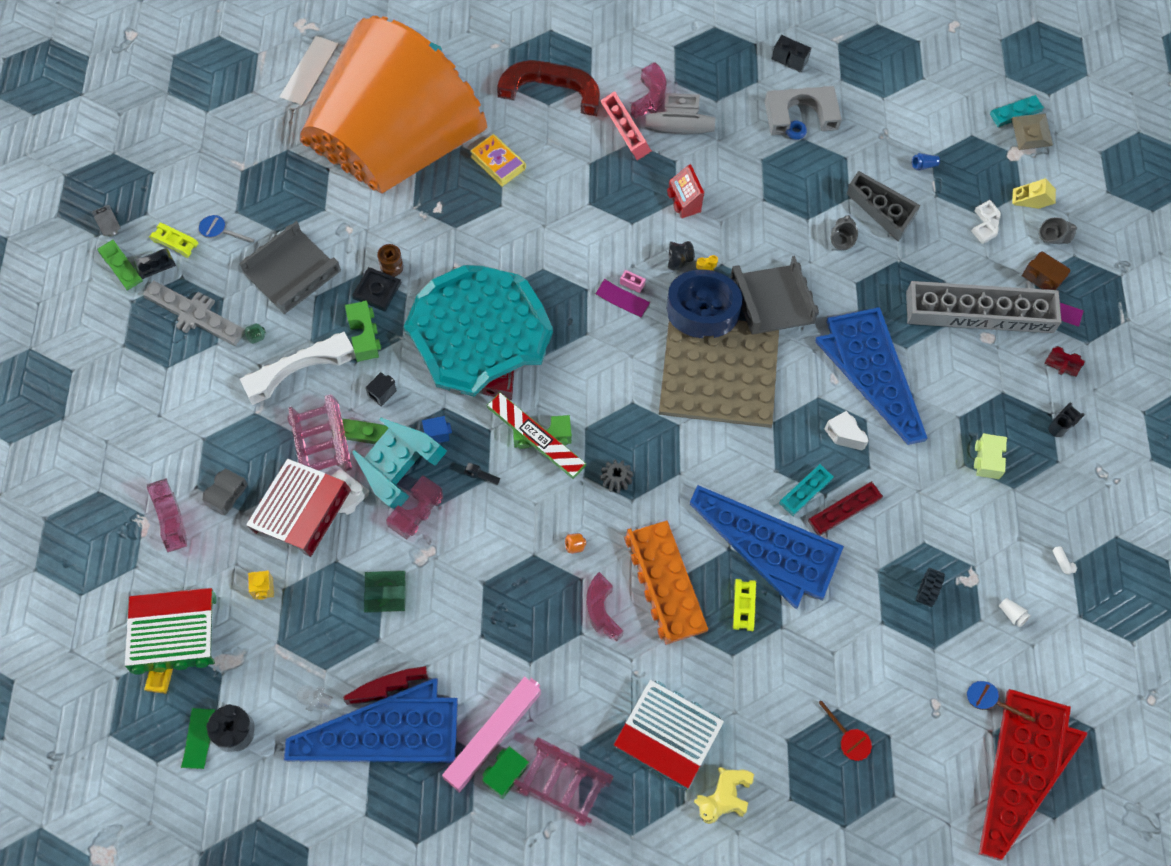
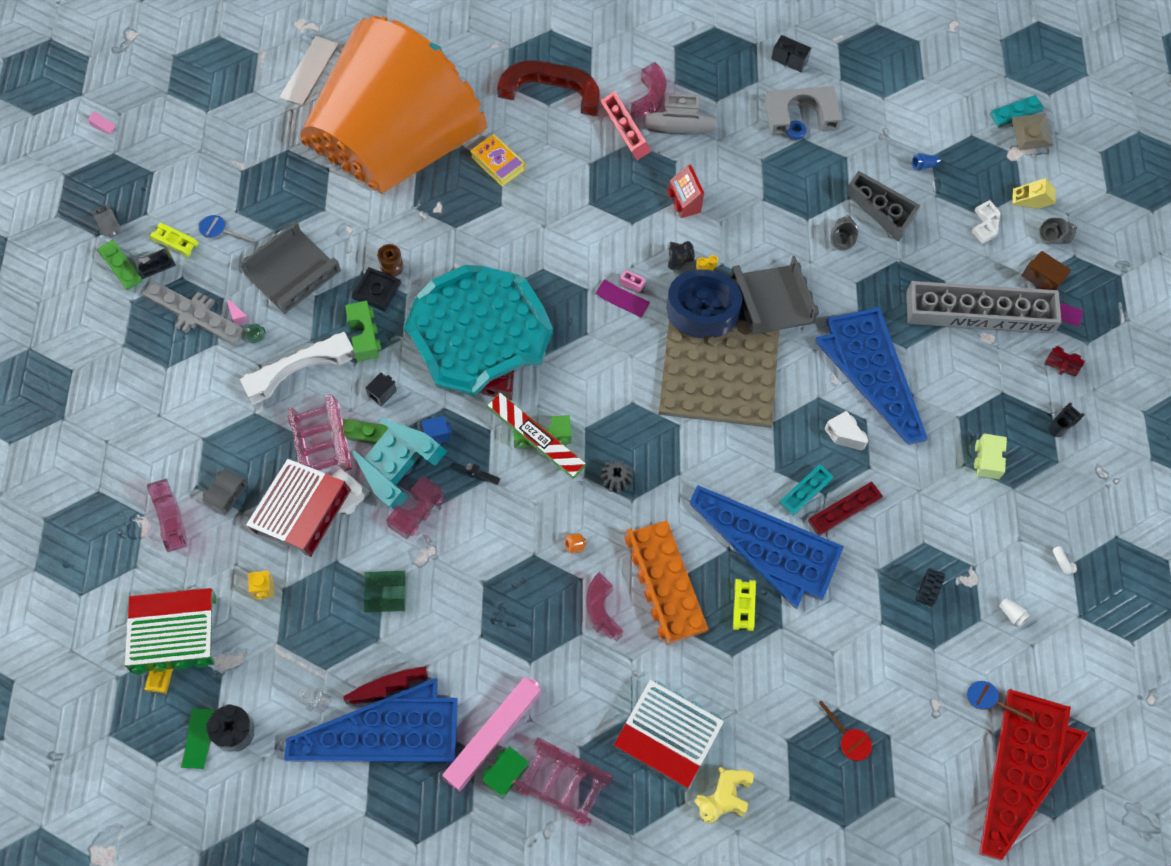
(100, 123): none -> bright pink piece
(237, 315): none -> bright pink piece

